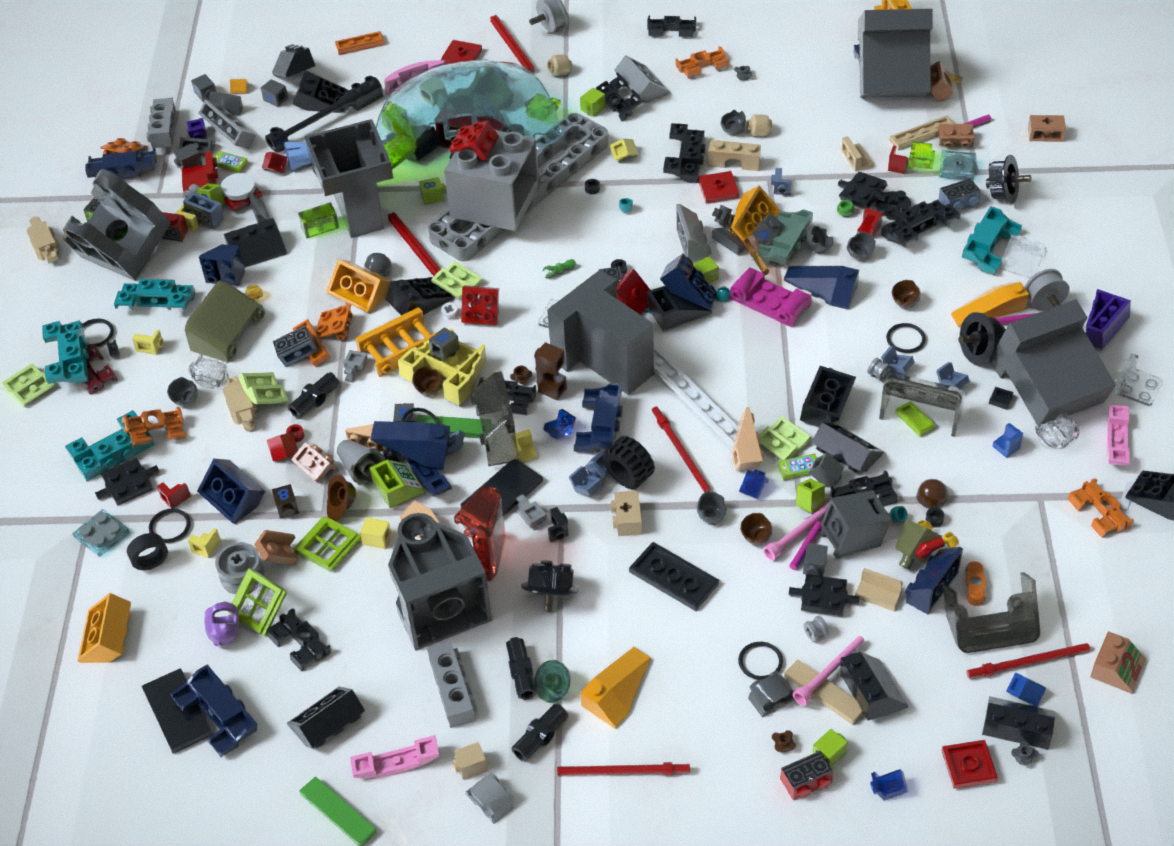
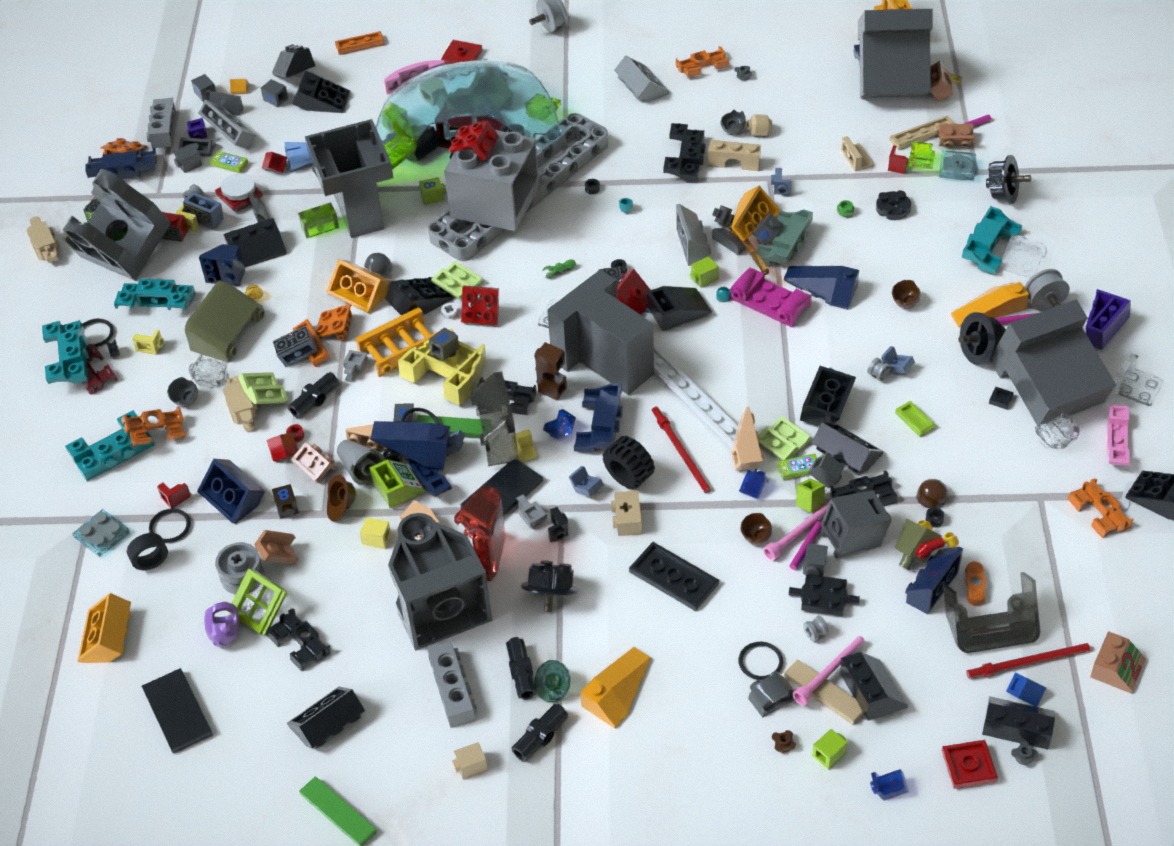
(26, 384): yellowish green slope -> none
(127, 481): black plate -> none
(201, 174): red bracket -> none
(205, 543): light yellow panel -> none
(213, 192): lime brick -> none
(220, 705): dark blue bracket -> none
(327, 543): lime piece -> none
(357, 97): black bar -> none
(395, 761): bright pink slope -> none
(414, 244): red axle -> none
(427, 381): reddish brown hair -> none
(491, 797): light grey cylinder -> none
(511, 42): red axle -> none
(521, 374): reddish brown plate -> none
(559, 65): tan head -> none
(592, 102): lime brick -> none
(596, 467): sand blue bracket -> none
(611, 92): black piece -> none
(623, 148): light yellow panel -> none
(666, 768): red bar -> none
(685, 27): black piece -> none
(688, 282): dark blue slope -> none
(711, 507): dark grey hair -> none
(718, 187): red plate -> none
(806, 775): brick -> none
(818, 239): dark grey hair -> none
(861, 245): dark grey hair -> none
(863, 190): black plate -> none
(871, 221): red panel -> none
(879, 589): tan panel -> none
(898, 514): teal hinge -> none
(906, 325): black tyre -> none
(917, 220): black bracket -> none
(923, 392): clear smoke windscreen -> none
(948, 376): sand blue bracket -> none
(960, 194): brick -> none
(1009, 441): blue panel -> none
(1046, 128): nougat brick -> none

